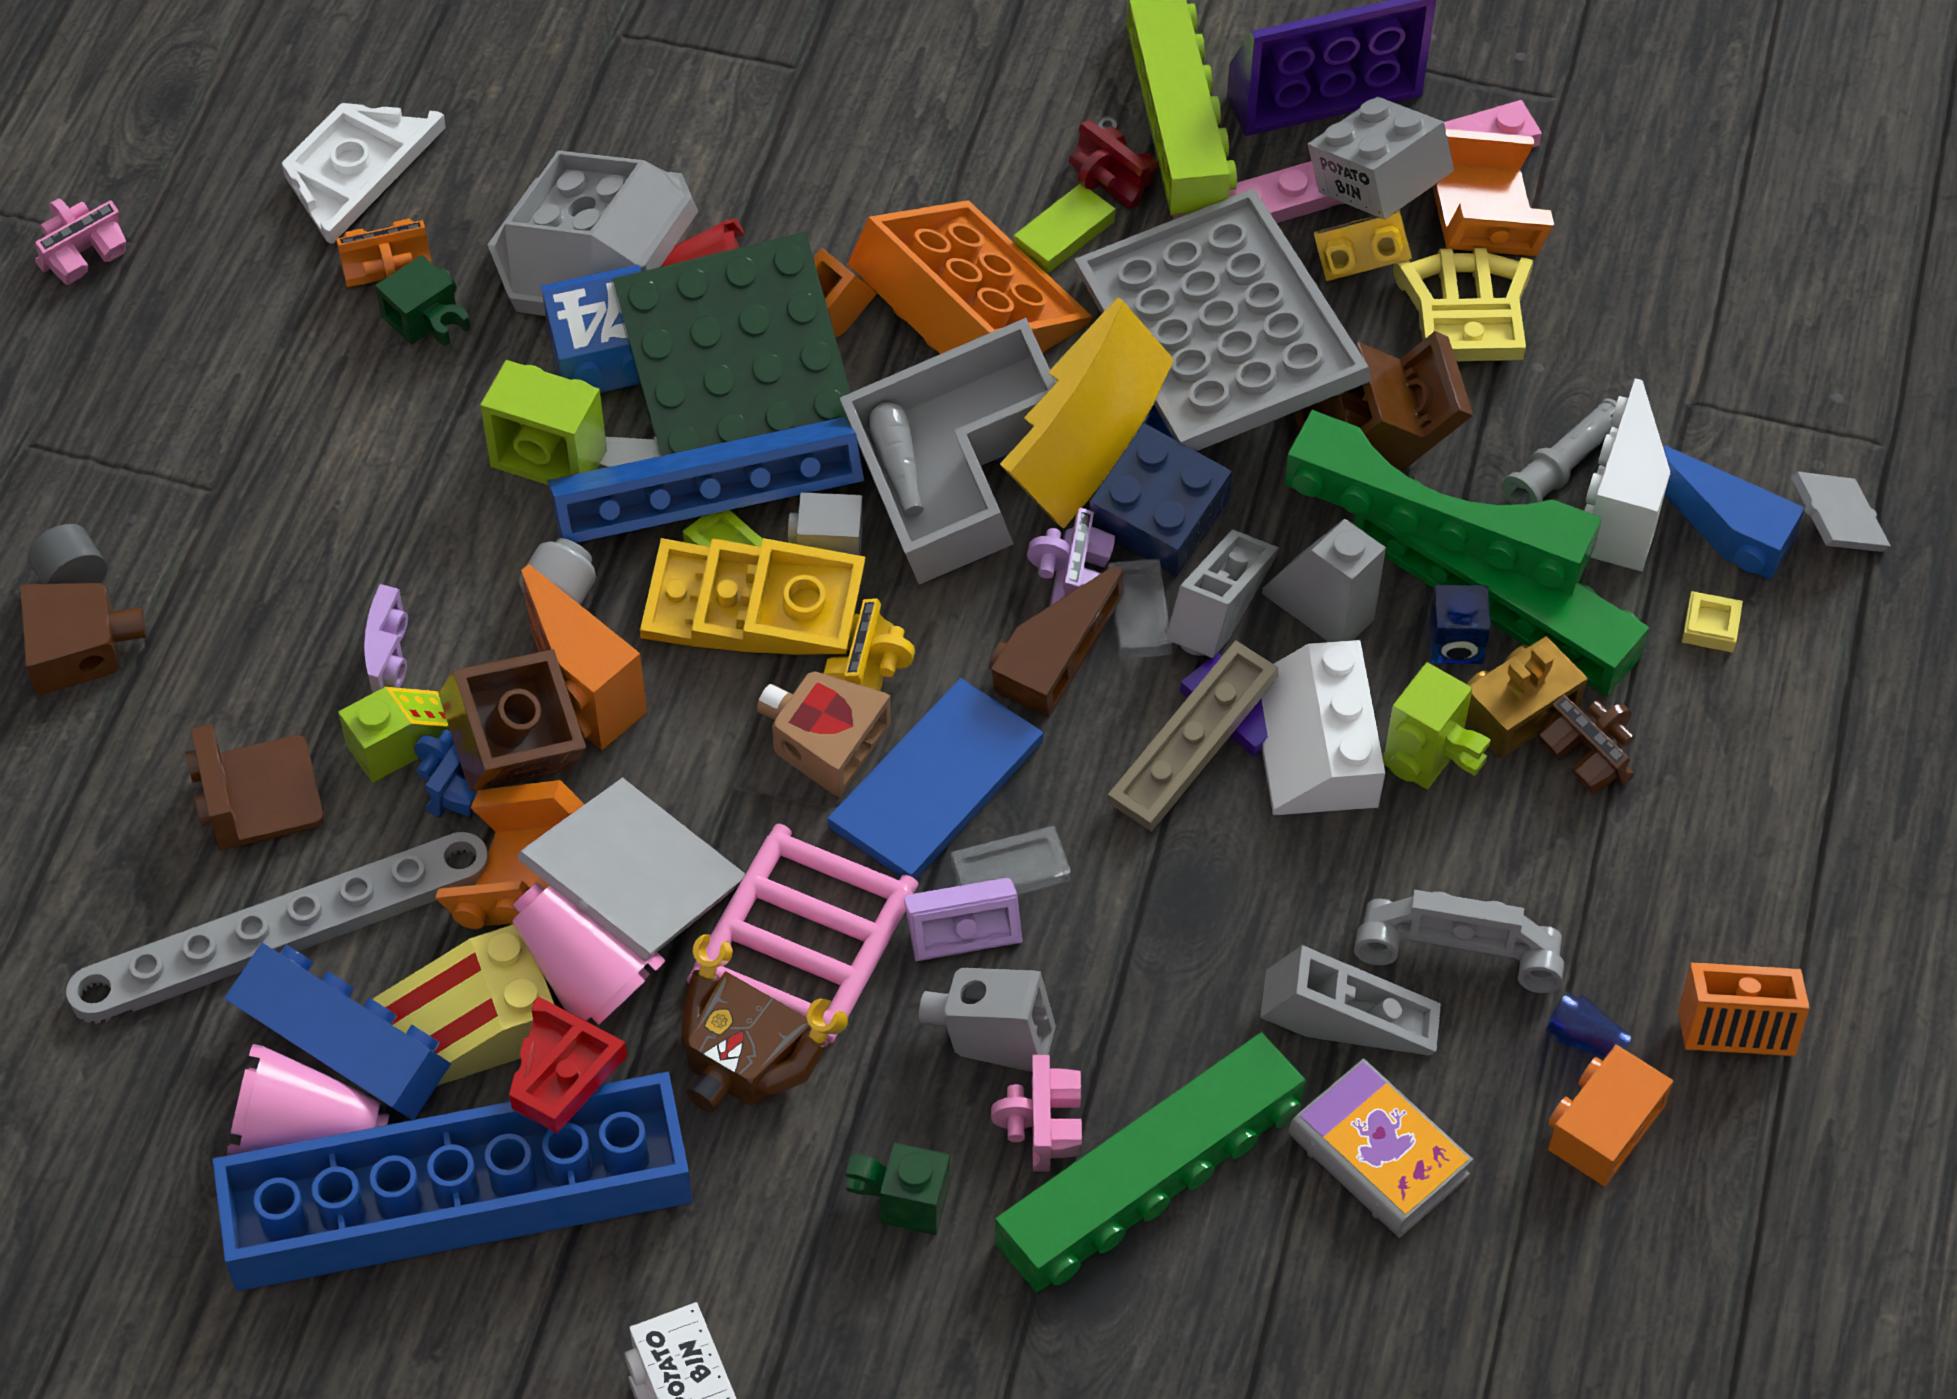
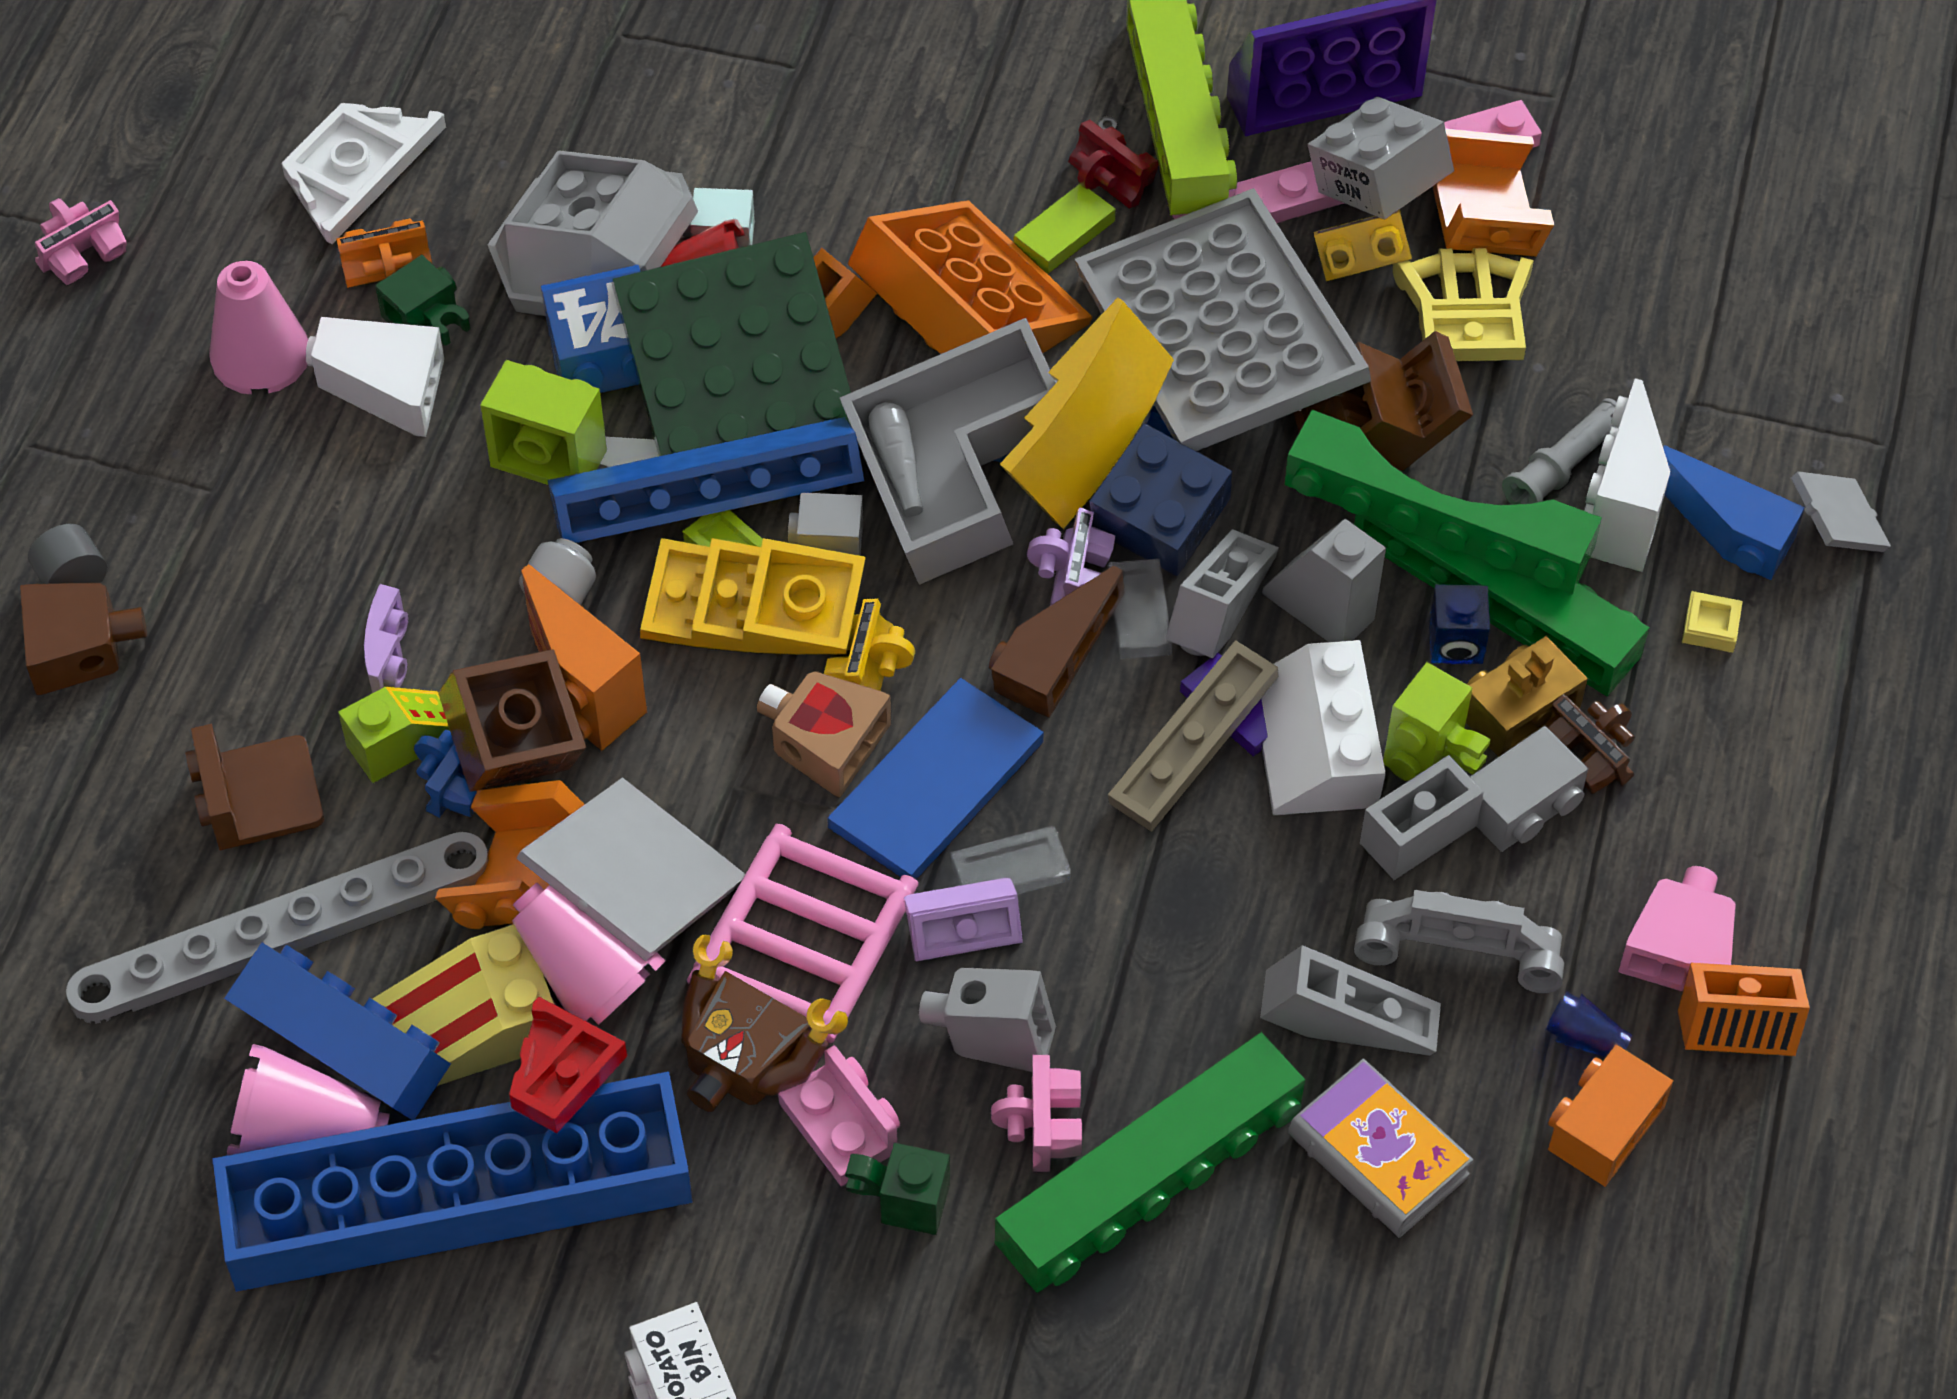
(254, 332): none -> bright pink cone
(380, 368): none -> white slope
(721, 205): none -> light aqua brick
(841, 1114): none -> bright pink bracket
(1421, 817): none -> light grey brick
(1528, 788): none -> light grey brick
(1680, 927): none -> bright pink torso

